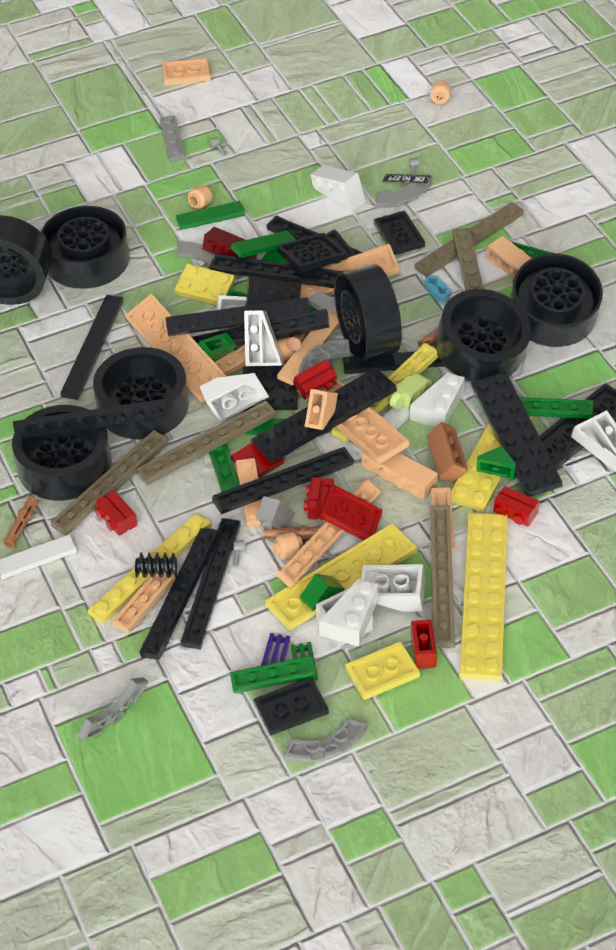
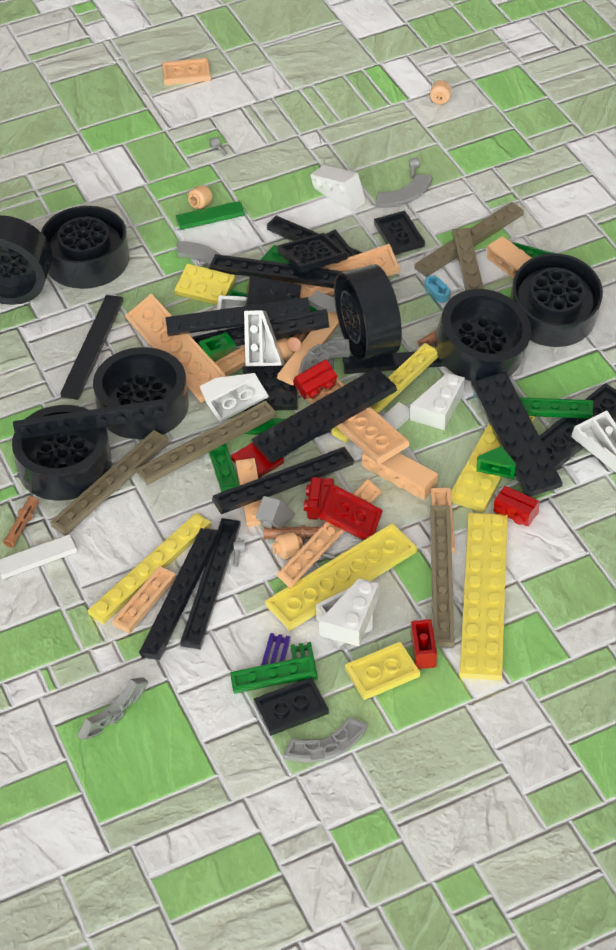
(115, 513): red brick -> none
(156, 565): black piece -> none
(172, 138): light grey plate -> none
(219, 242): dark red brick -> none
(261, 244): green tile -> none
(319, 589): green slope -> none
(320, 408): light nougat slope -> none
(399, 585): white slope -> none
(406, 178): black sticker -> none
(409, 390): yellowish green piece -> none
(447, 452): nougat brick -> none

